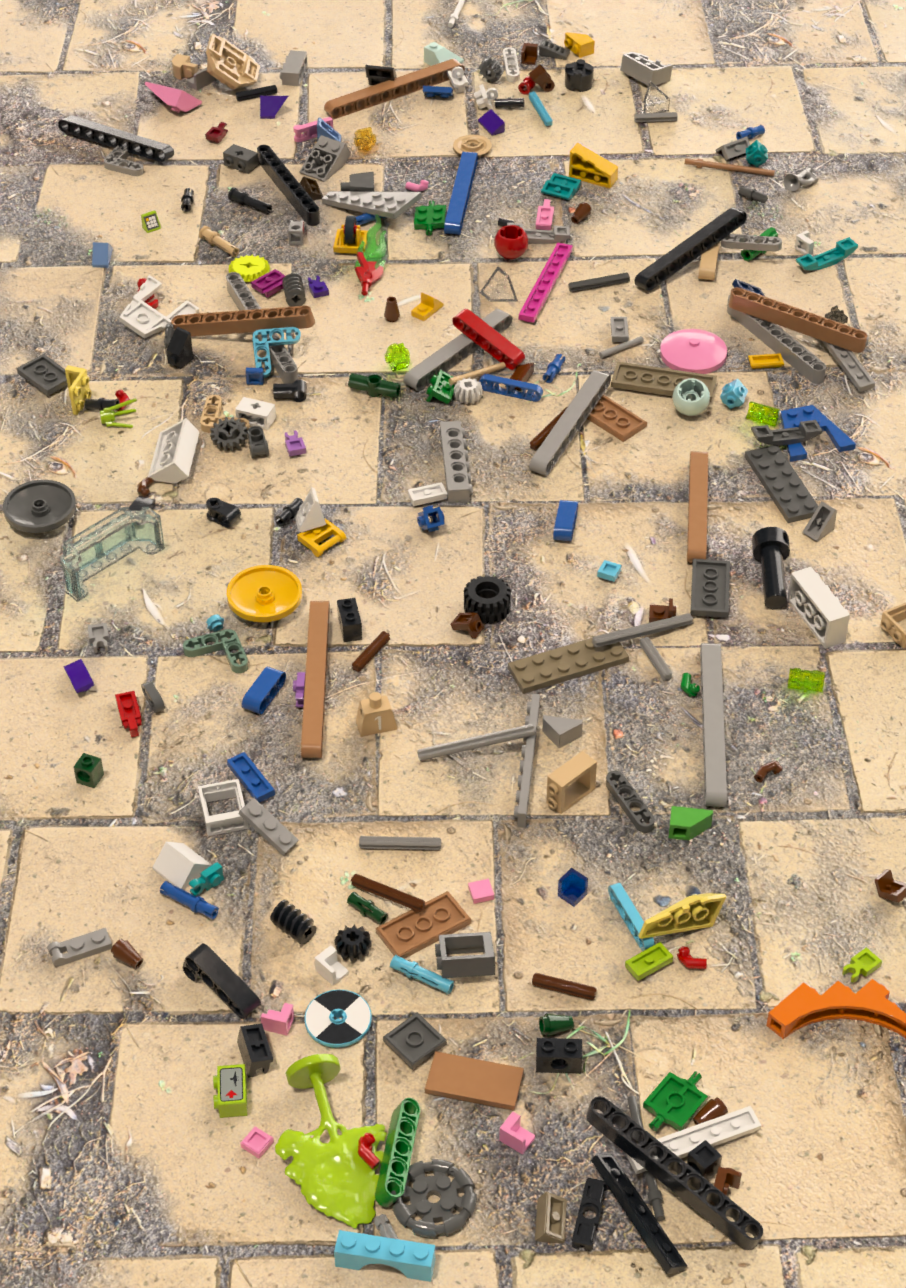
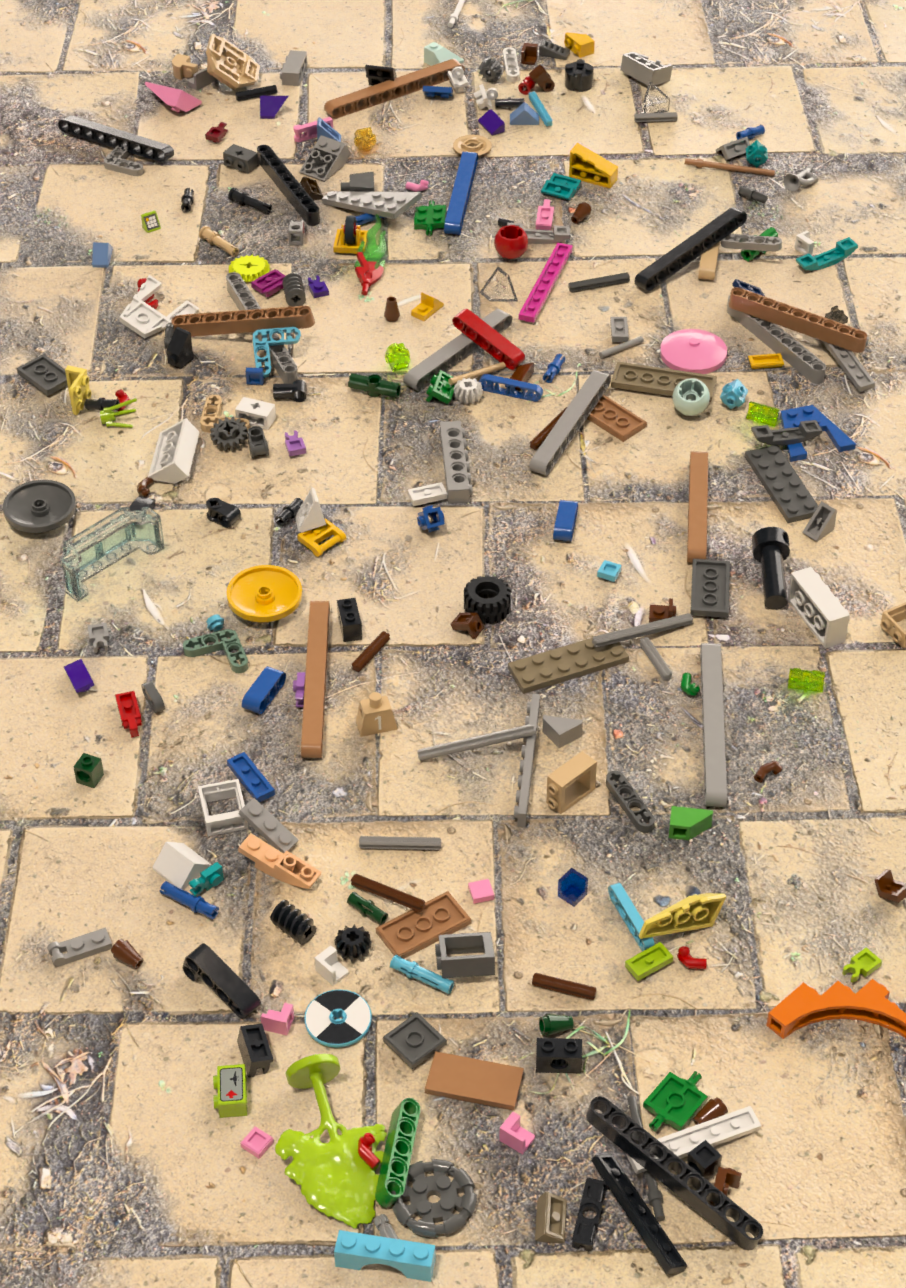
(281, 866): none -> light nougat slope
(524, 116): none -> medium blue slope

